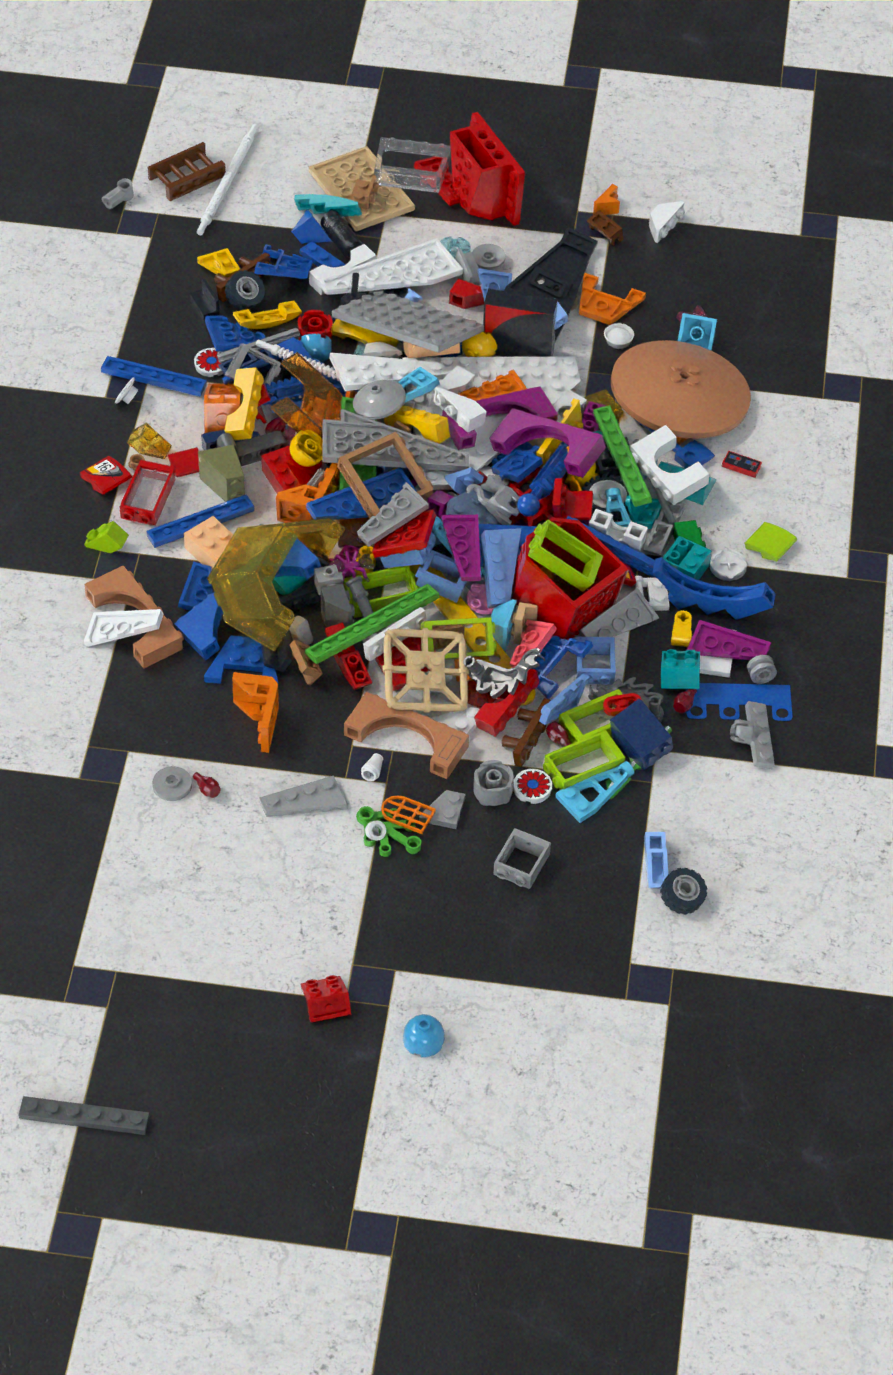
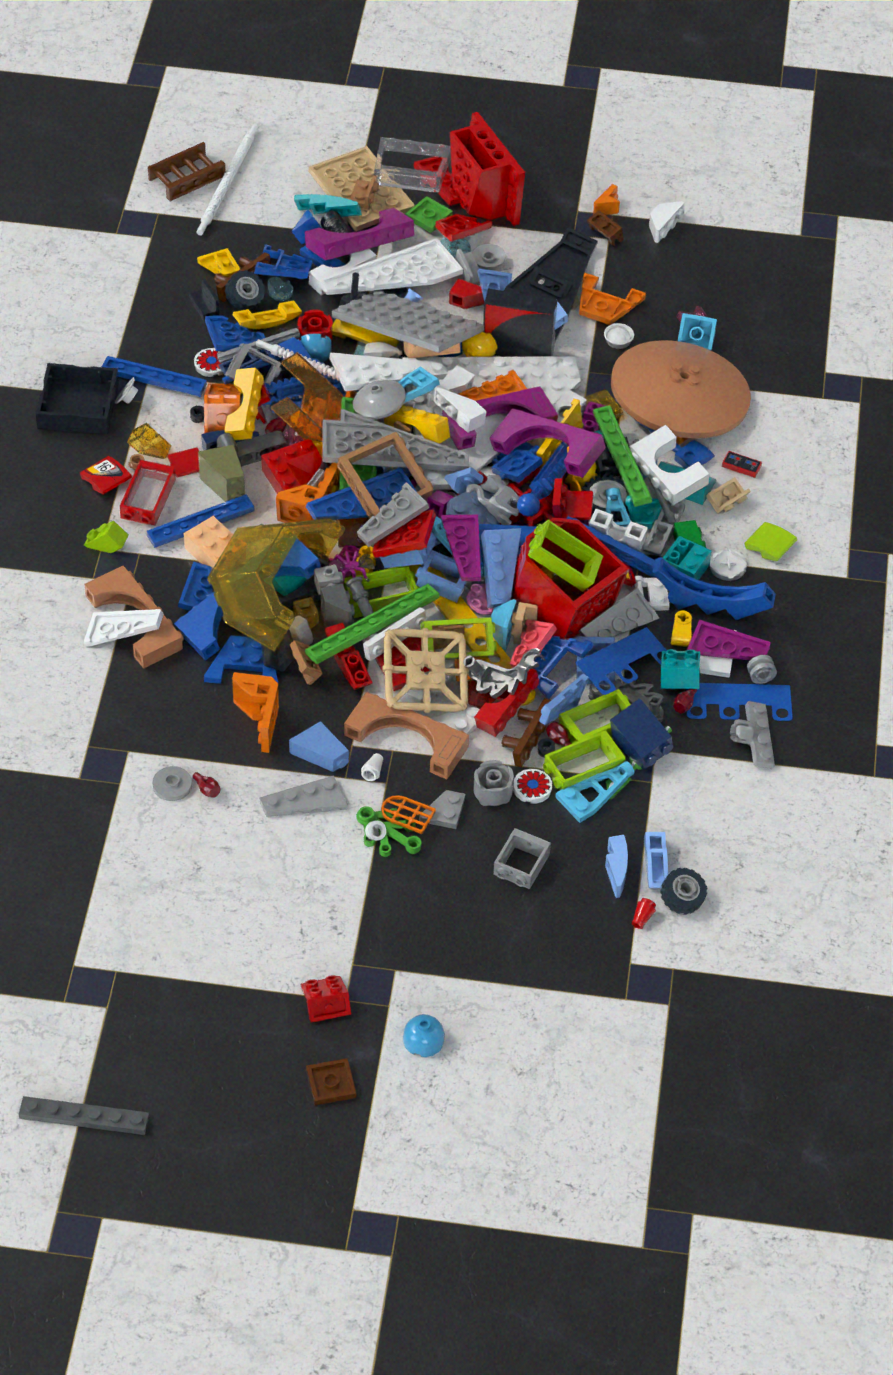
(77, 398): none -> black tile
(121, 193): light grey piece -> none
(199, 410): none -> black bush
(278, 289): none -> clear light blue hair
(306, 448): yellow cylinder -> none
(310, 613): none -> clear yellow brick
(320, 748): none -> medium blue slope
(329, 245): none -> magenta arch
(331, 1081): none -> reddish brown tile
(427, 213): none -> bright green plate
(460, 226): none -> red wing
(546, 742): none -> black bush
(617, 863): none -> light blue slope
(618, 656): none -> blue piece
(619, 703): red plate -> none
(644, 911): none -> red cone
(726, 495): none -> tan bracket

